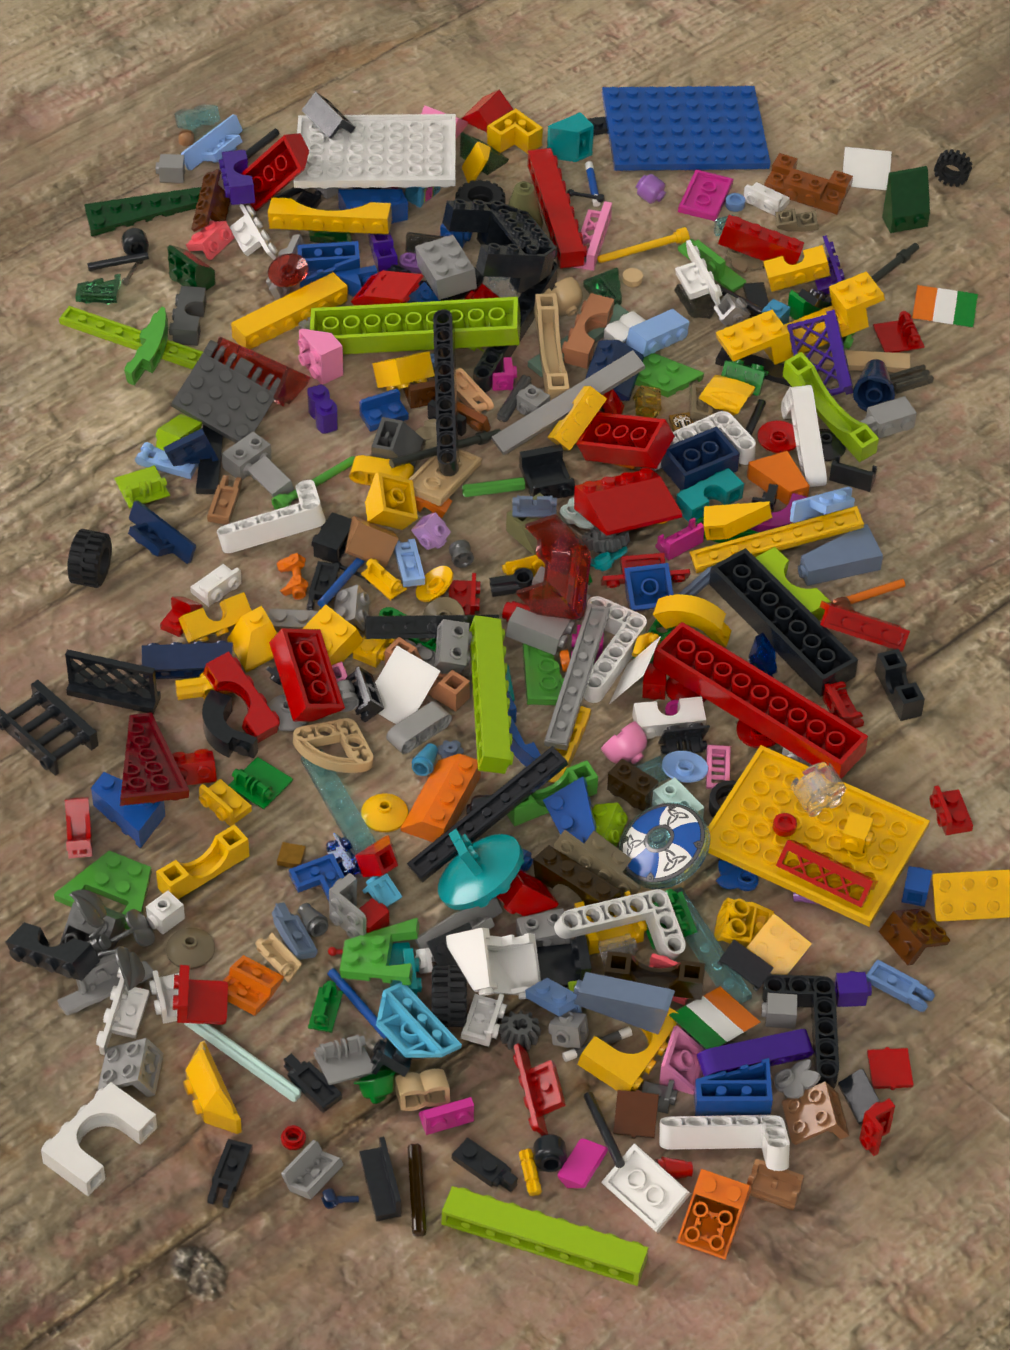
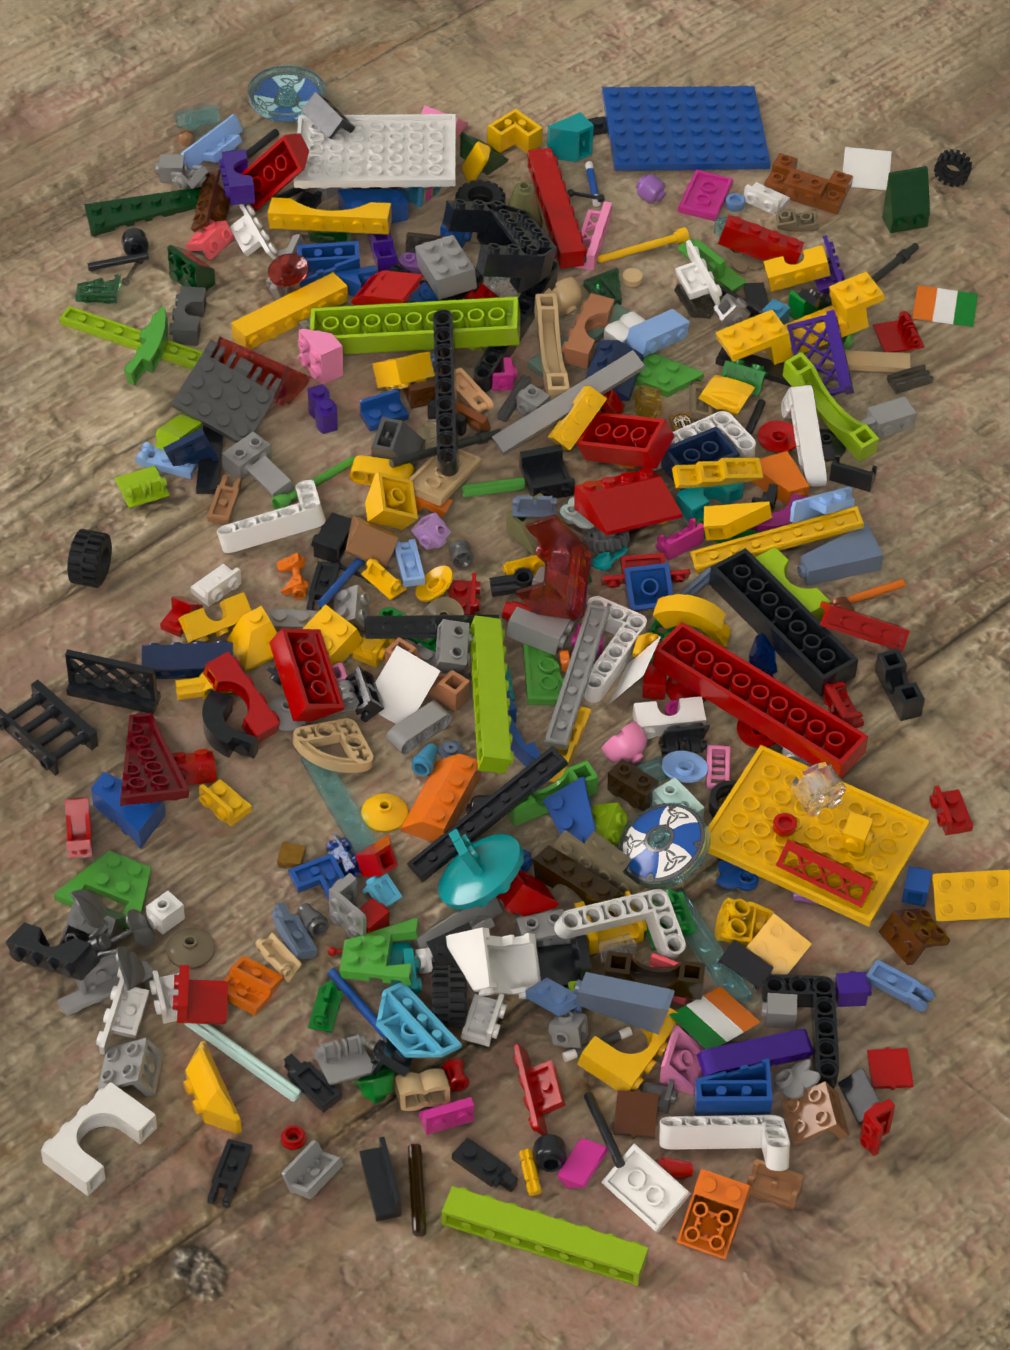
(158, 535): dark blue bracket -> none
(193, 177): none -> light grey bracket
(225, 851): yellow arch -> none
(259, 782): green hinge -> none
(283, 92): none -> clear light blue dish
(330, 1199): dark blue hand -> none
(456, 1074): none -> red bush
(488, 110): red slope -> none
(519, 1029): dark grey gear -> none
(717, 473): none -> yellow slope
(873, 385): dark blue cone -> none

